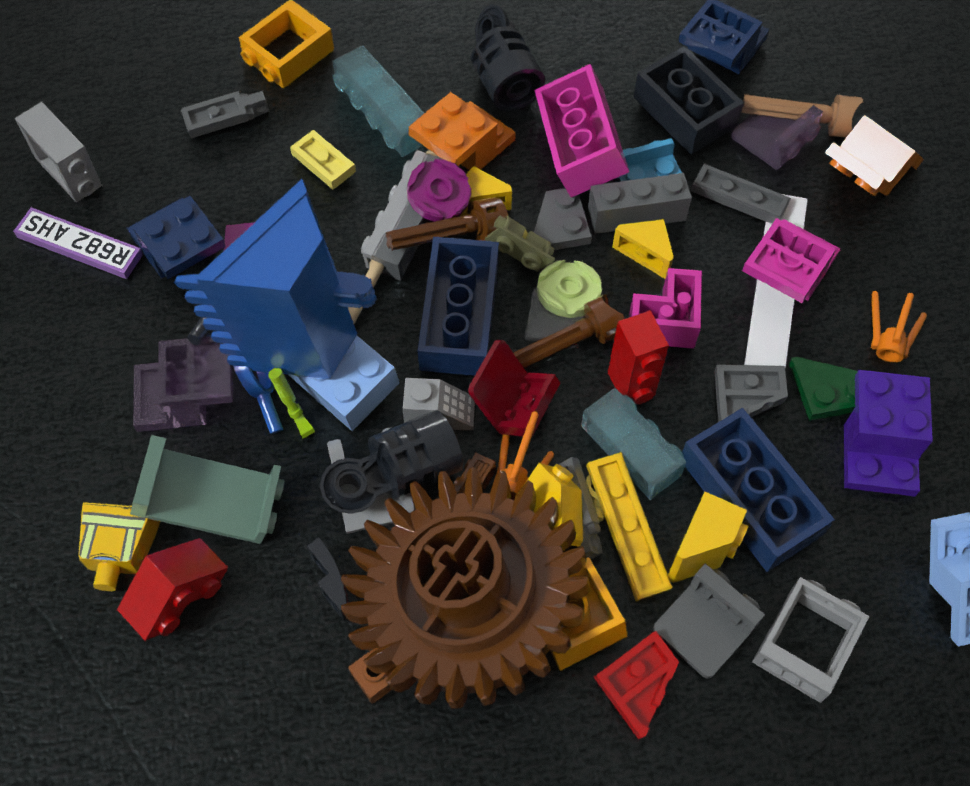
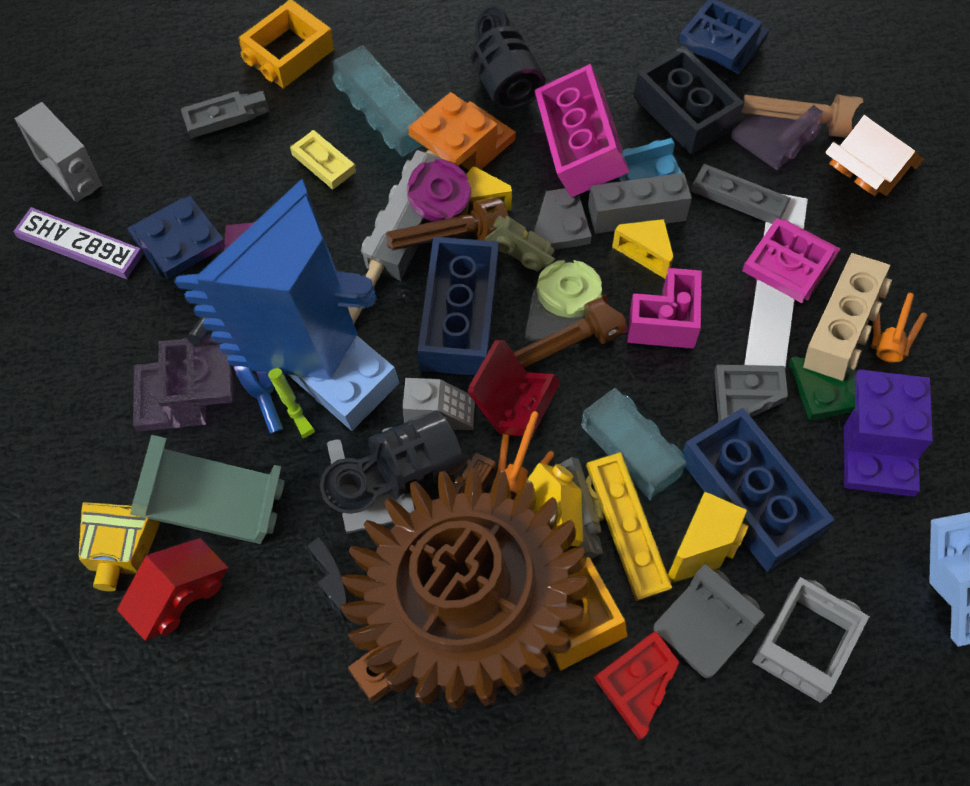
(638, 357): red brick -> none
(846, 317): none -> tan brick

